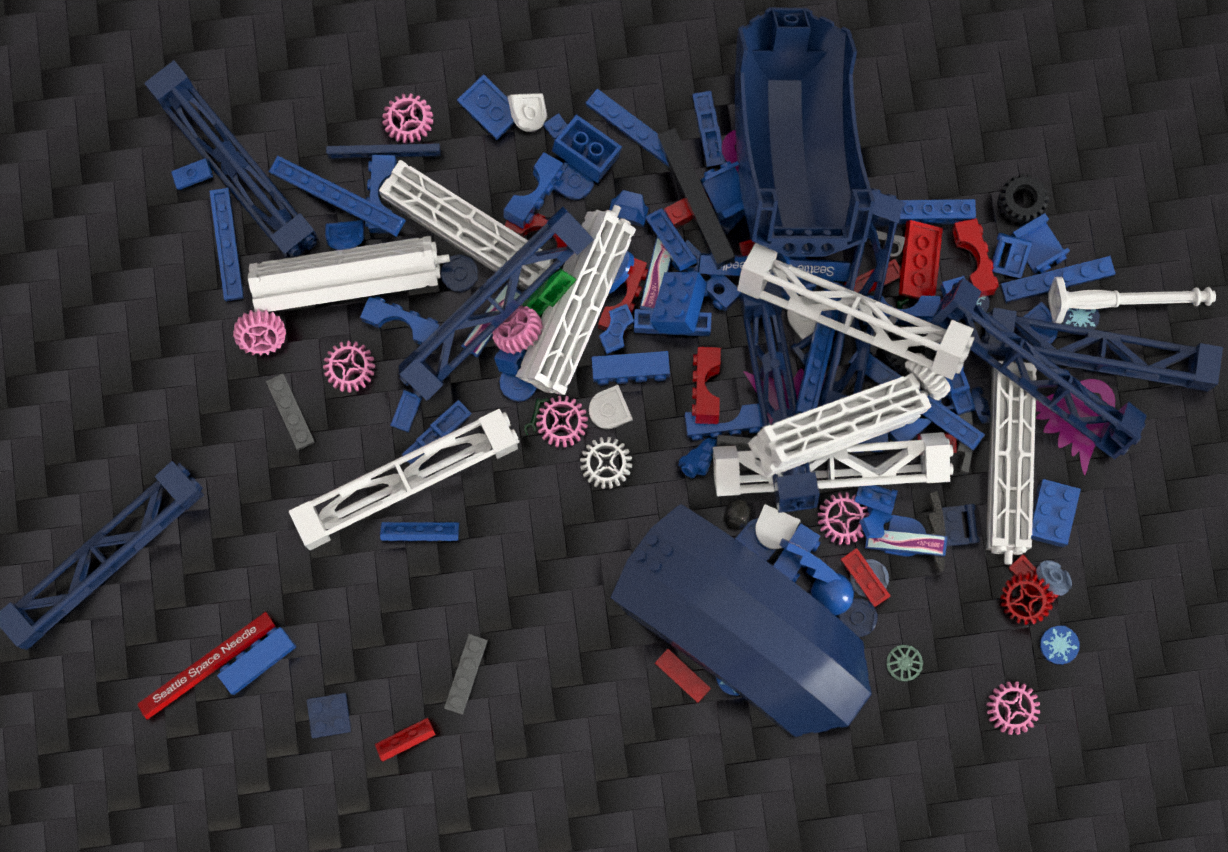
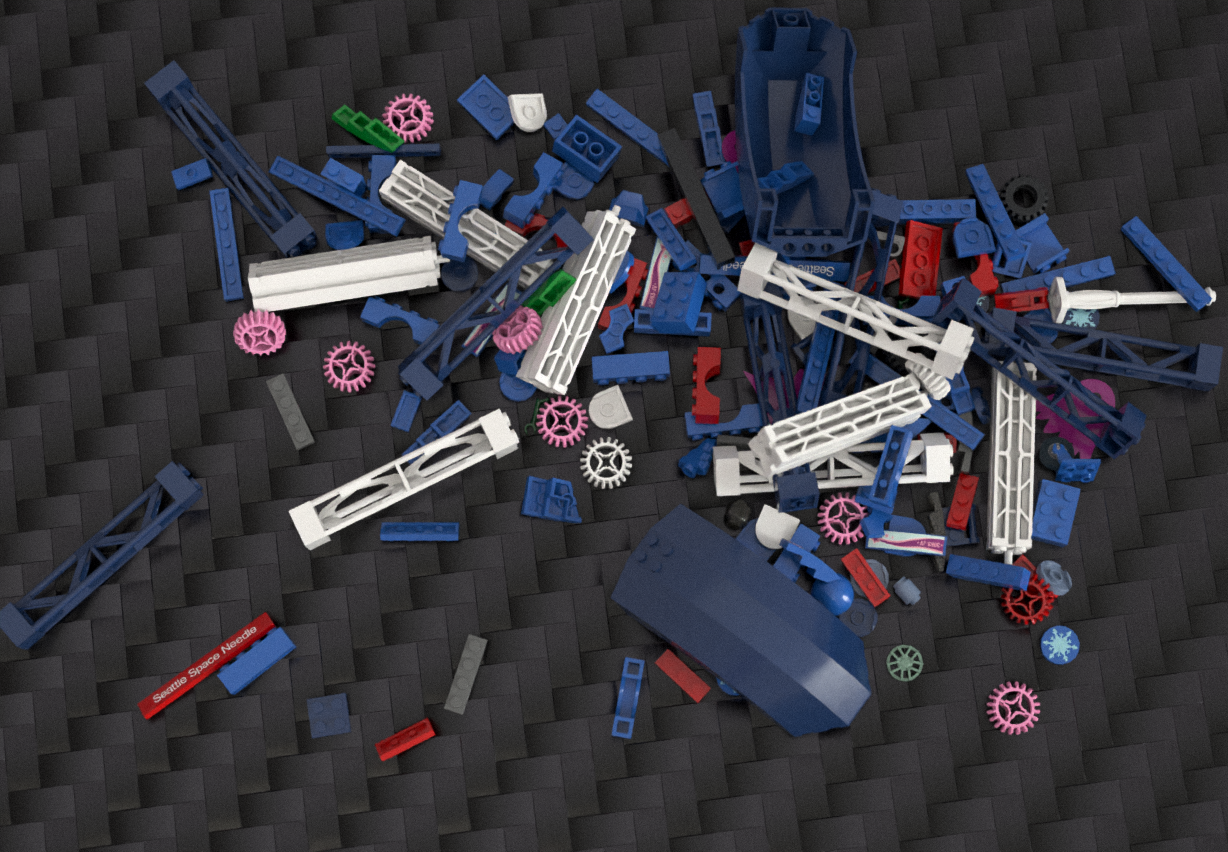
(344, 177): none -> blue panel
(370, 131): none -> green slope
(467, 198): none -> blue arch
(495, 188): none -> blue slope
(550, 500): none -> blue slope
(628, 698): none -> blue arch
(787, 177): none -> blue slope
(810, 105): none -> blue slope
(891, 466): none -> blue brick
(907, 591): none -> sand blue brick
(962, 501): none -> red plate
(972, 238): none -> blue tile
(988, 572): none -> blue brick
(995, 213): none -> blue plate
(1022, 300): none -> red plate
(1058, 455): none -> blue plate
(1166, 264): none -> blue plate

